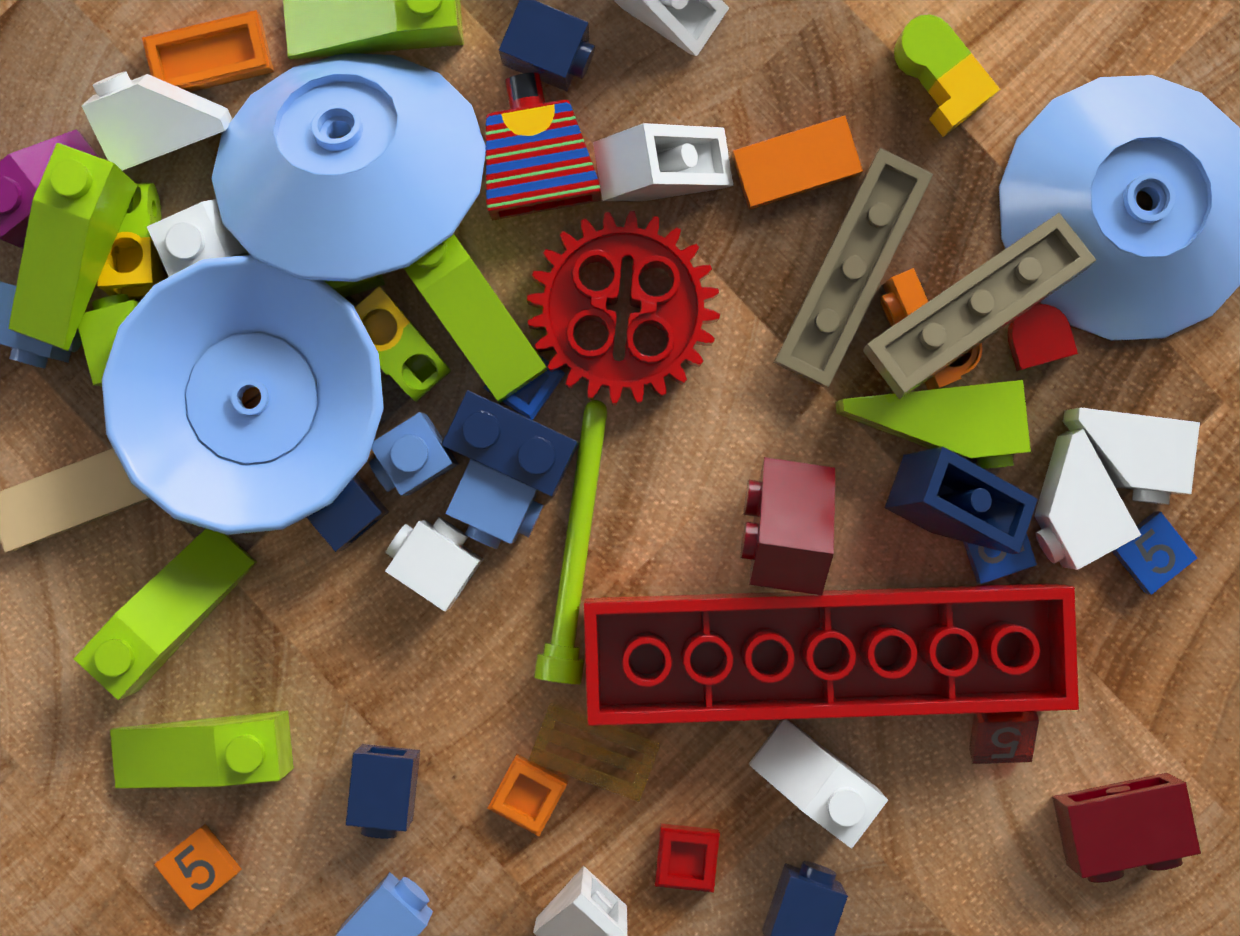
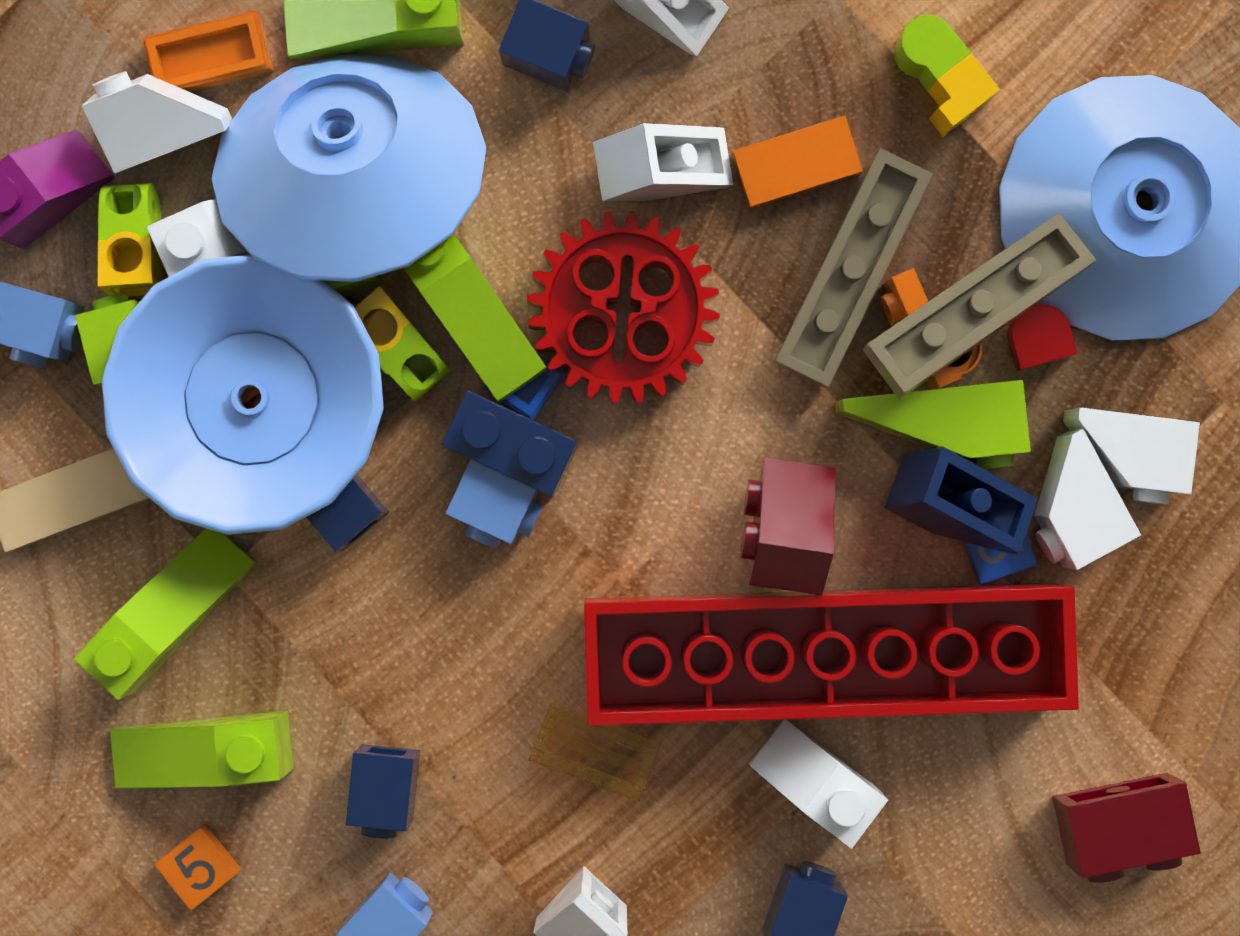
(67, 243): lime slope -> none
(411, 456): medium blue brick -> none
(433, 561): white brick -> none
(527, 794): orange tile -> none
(536, 154): torso -> none
(560, 657): lime piece -> none
(687, 857): red tile -> none
(1003, 737): clear red tile -> none
(1155, 554): blue tile -> none

